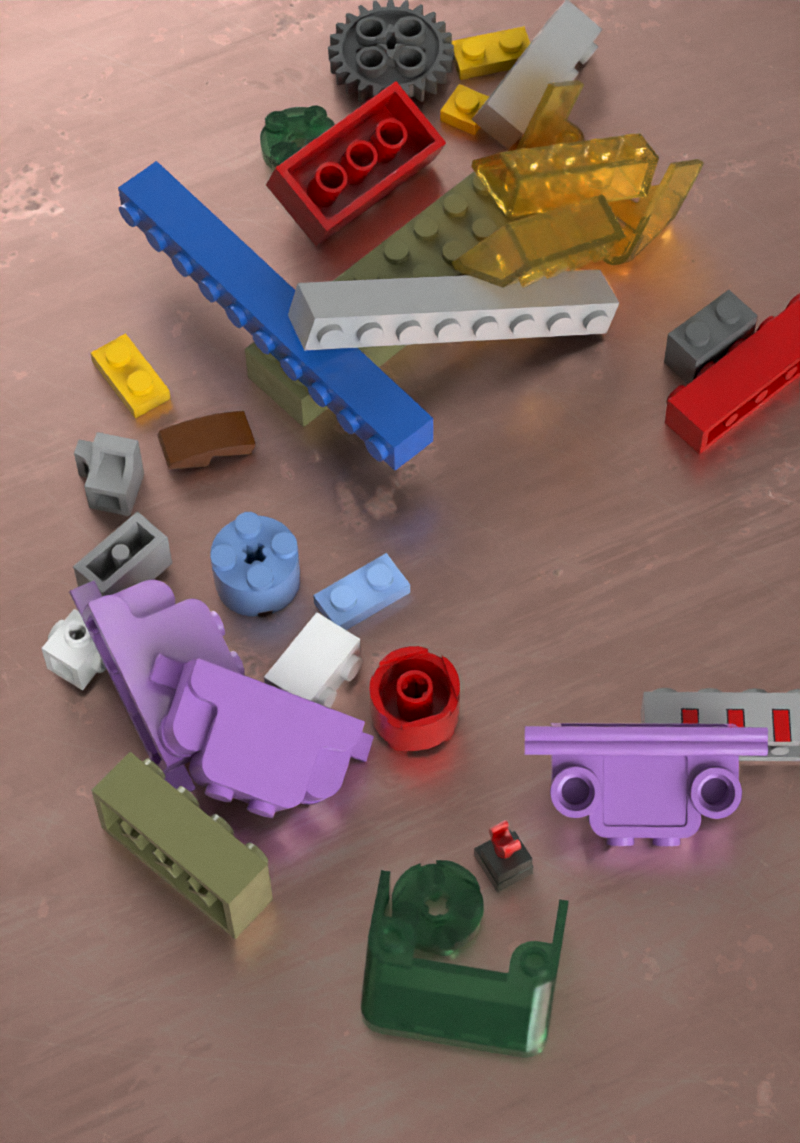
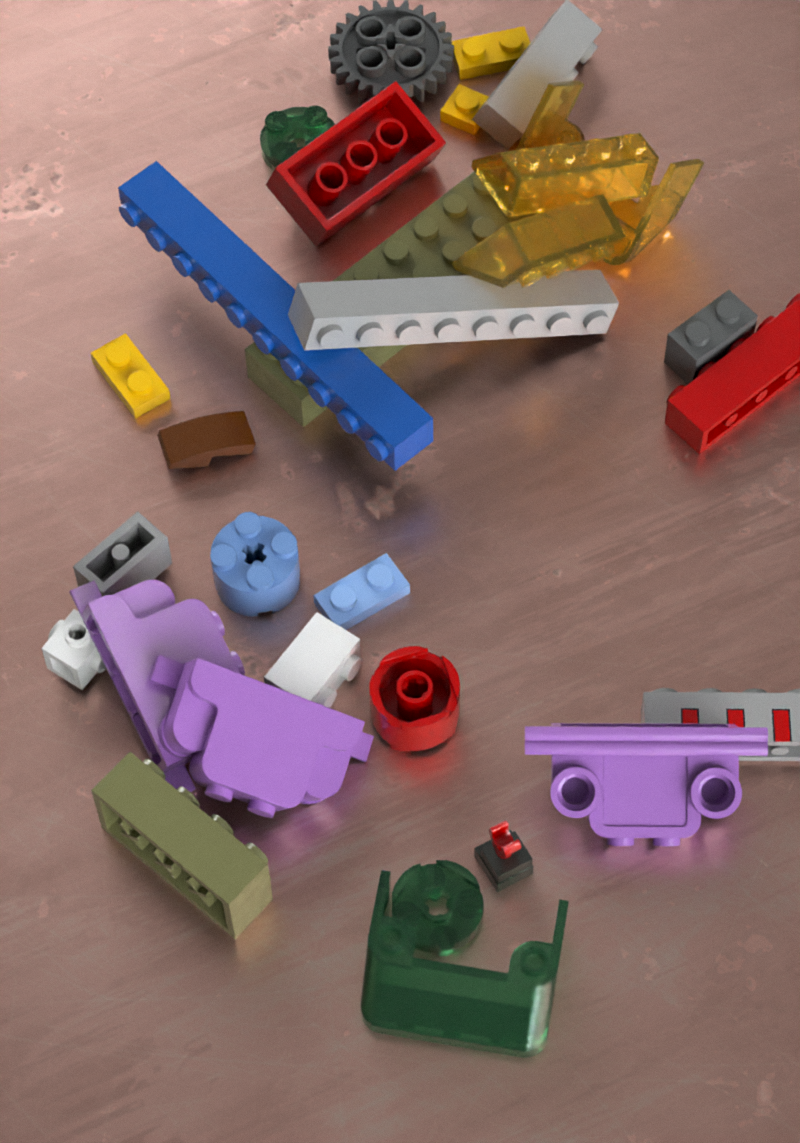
(112, 472): light grey brick -> none

